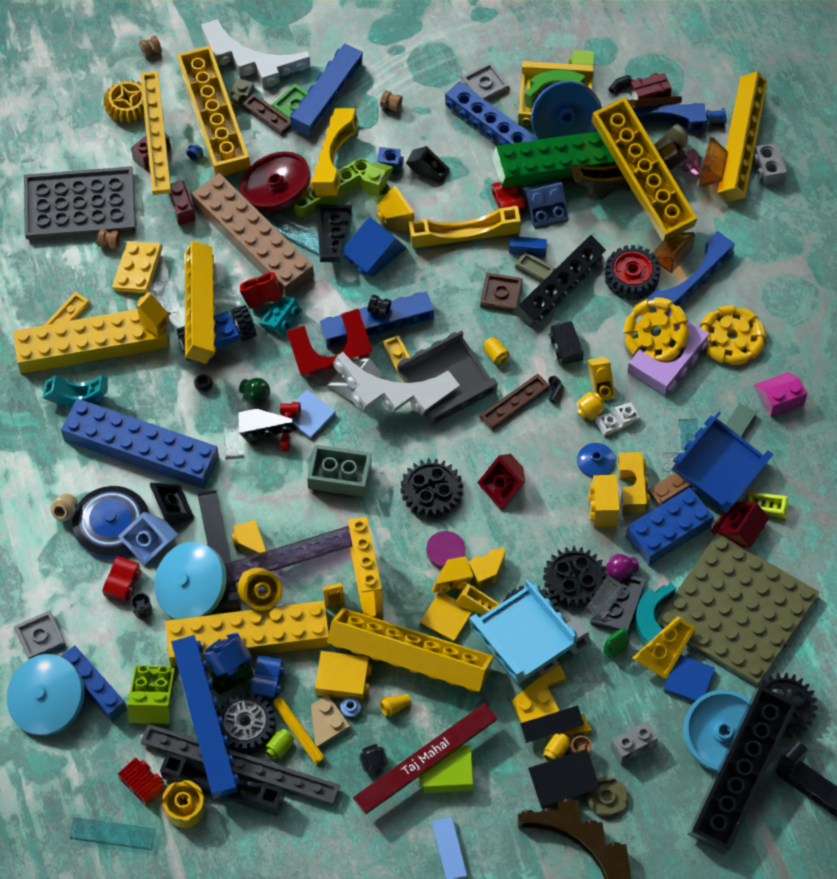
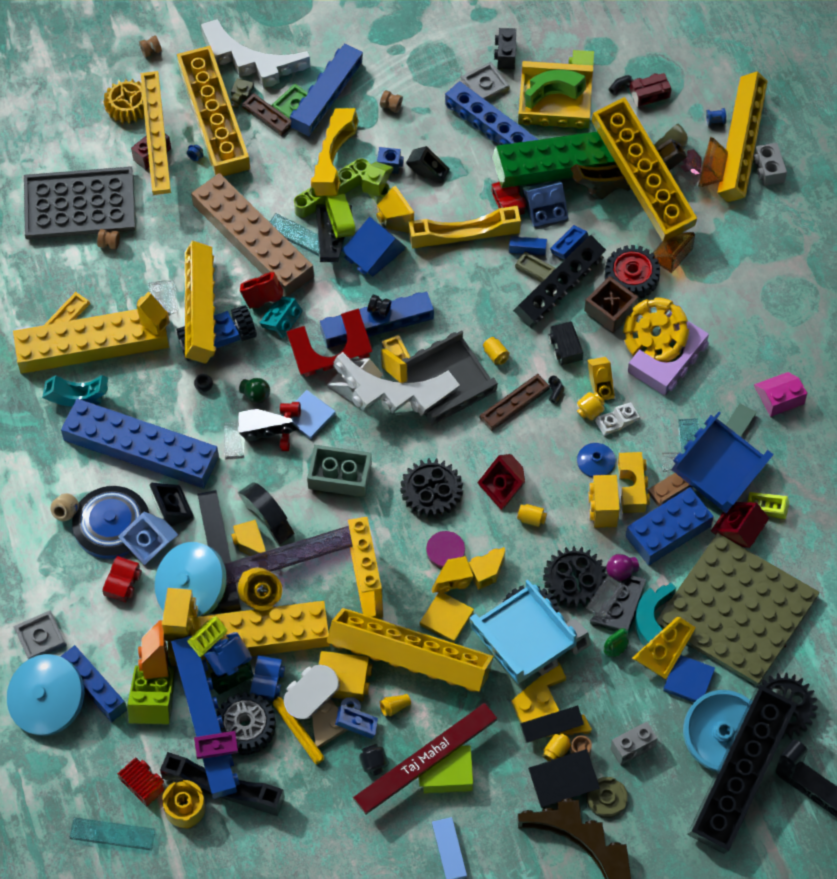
(137, 267): yellow plate -> none
(139, 601): black wheel -> none
(153, 653): none -> orange slope
(179, 614): none -> yellow brick
(181, 203): brick -> none
(208, 635): none -> neon yellow slope
(216, 745): none -> magenta plate
(245, 766): dark grey plate -> none
(268, 510): none -> black arch
(276, 181): dark red dish -> none
(279, 744): lime brick -> none
(311, 691): none -> white brick
(333, 595): yellow slope -> none
(340, 216): none -> lime beam
(356, 721): none -> blue plate
(394, 365): none -> yellow tile
(472, 598): yellow slope -> none
(501, 292): reddish brown tile -> none
(506, 48): none -> black brick
(532, 515): none -> yellow brick
(564, 110): blue dish -> none
(569, 242): none -> blue plate
(610, 304): none -> reddish brown brick
(655, 101): reddish brown tile -> none
(688, 116): blue arch -> none
(718, 250): blue arch -> none
(739, 328): yellow plate -> none

